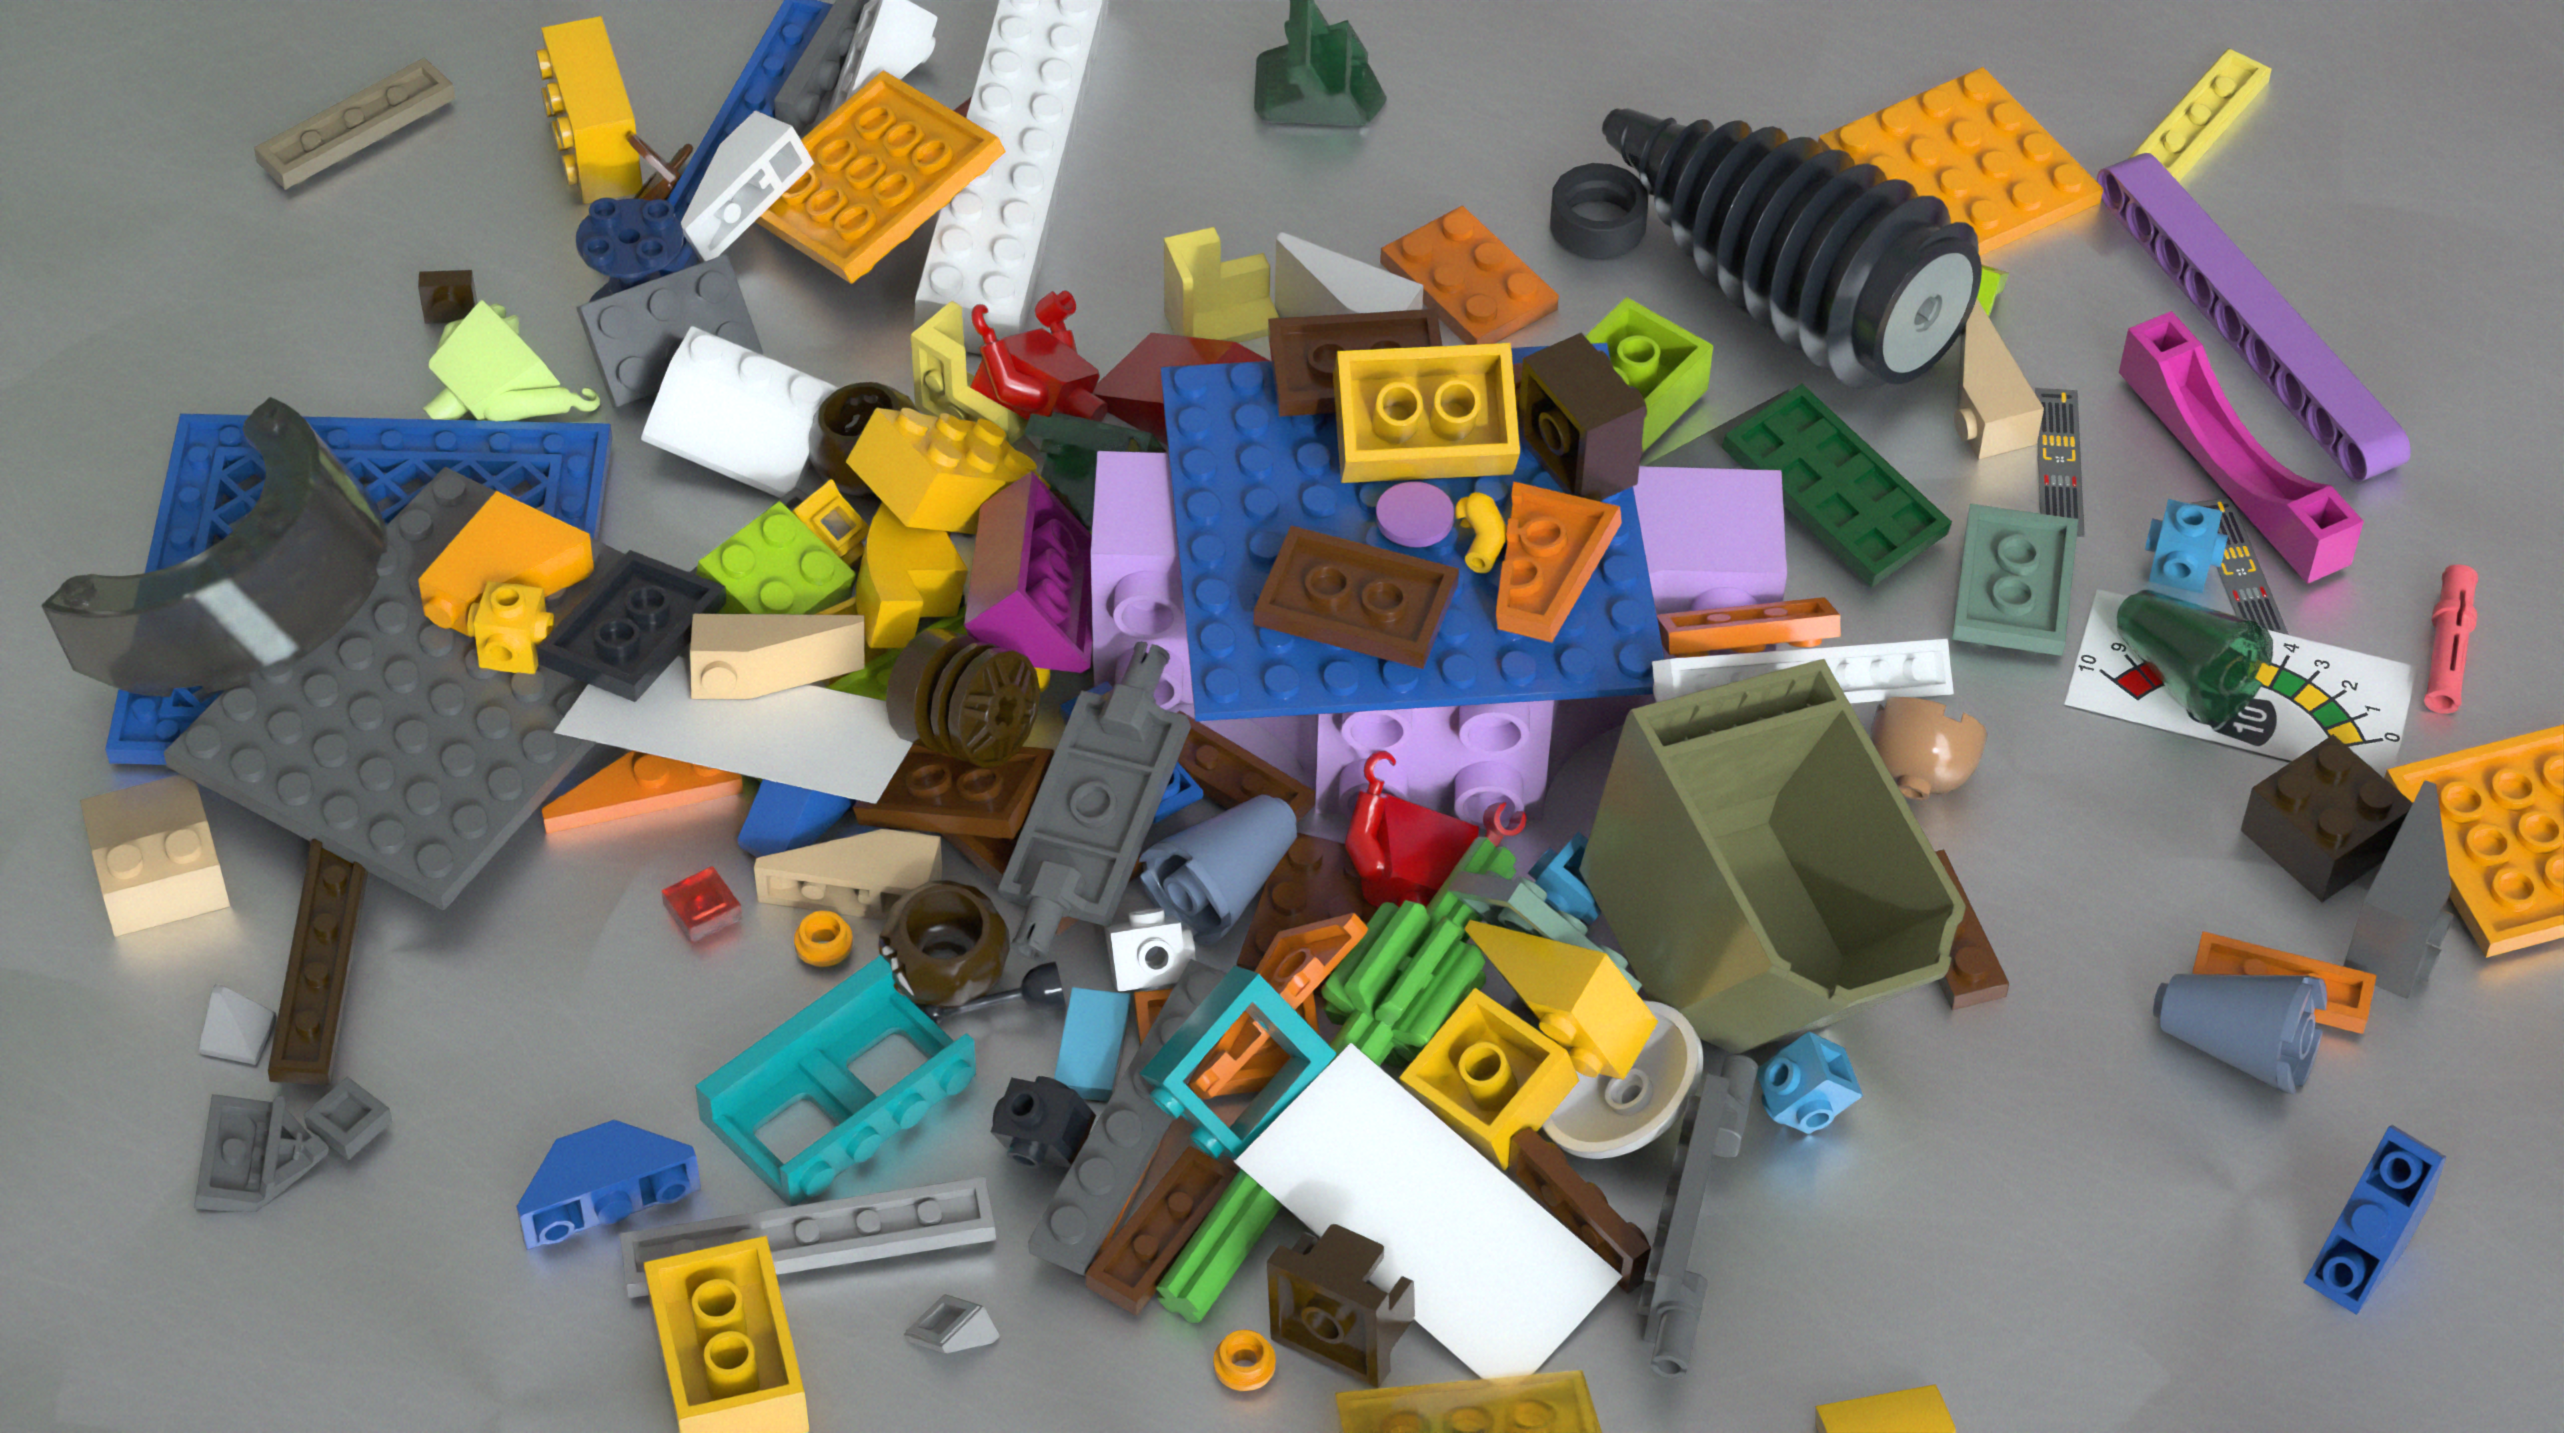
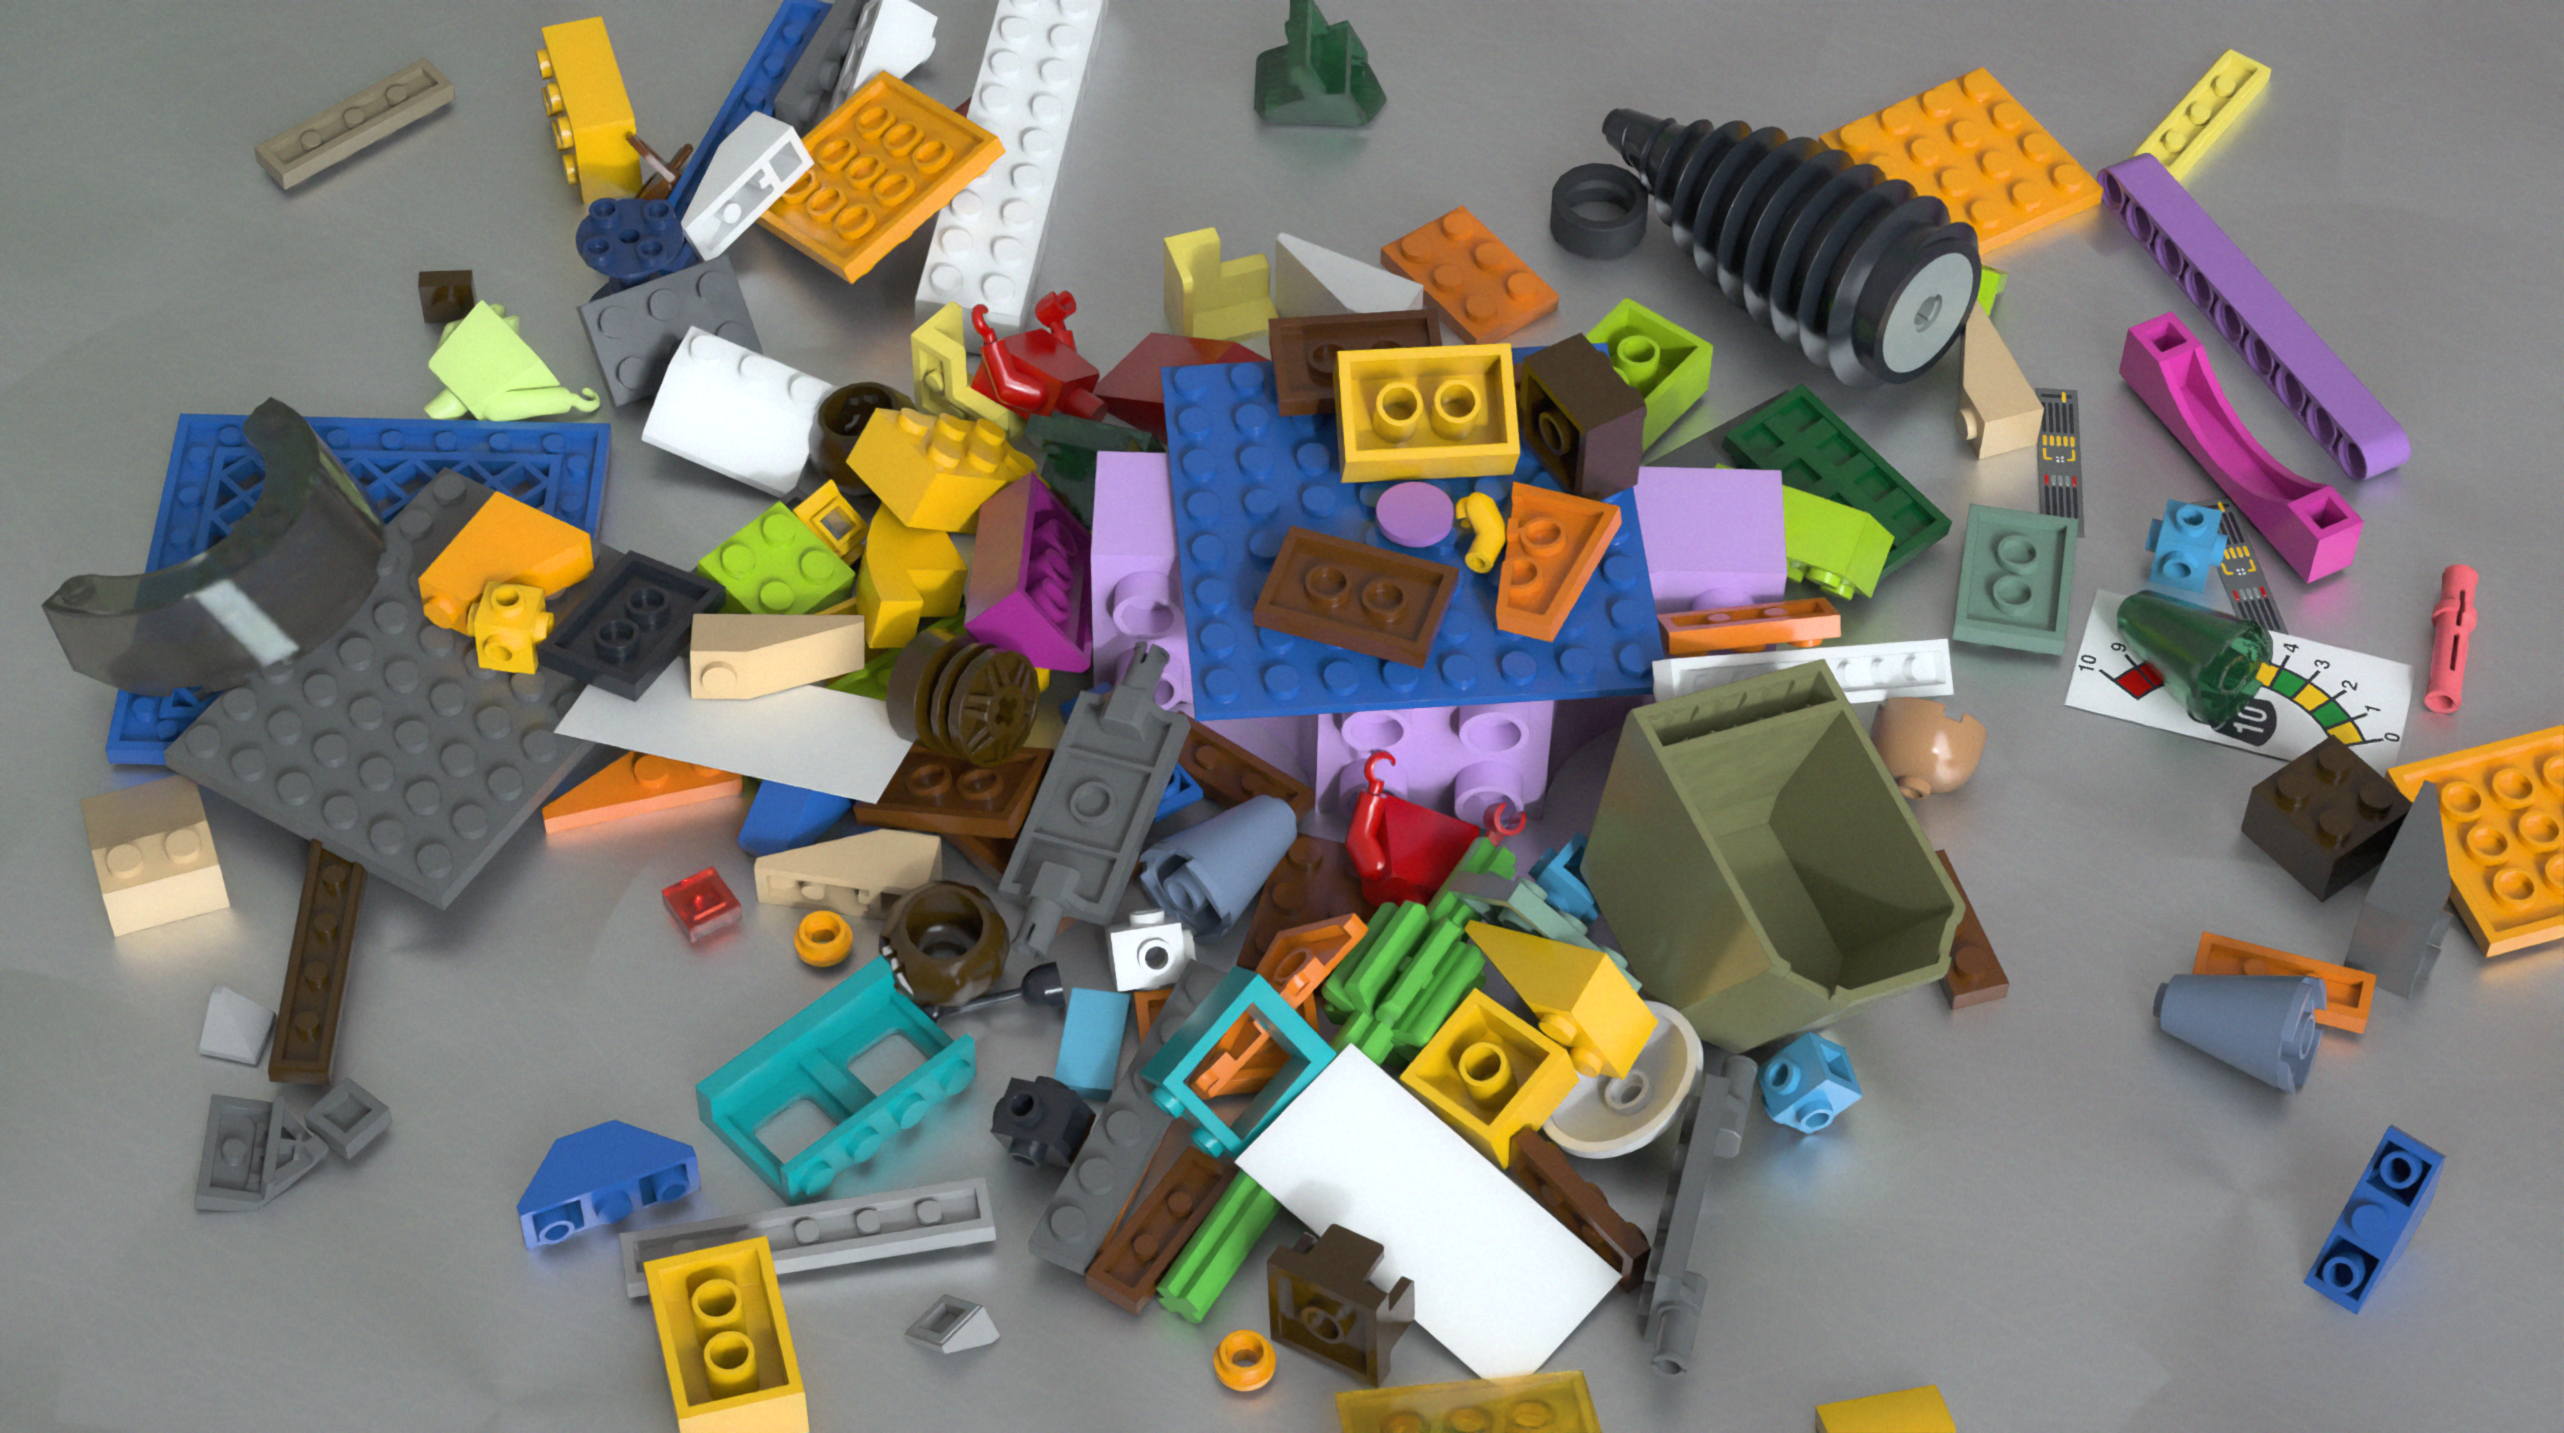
(1832, 544): none -> lime brick

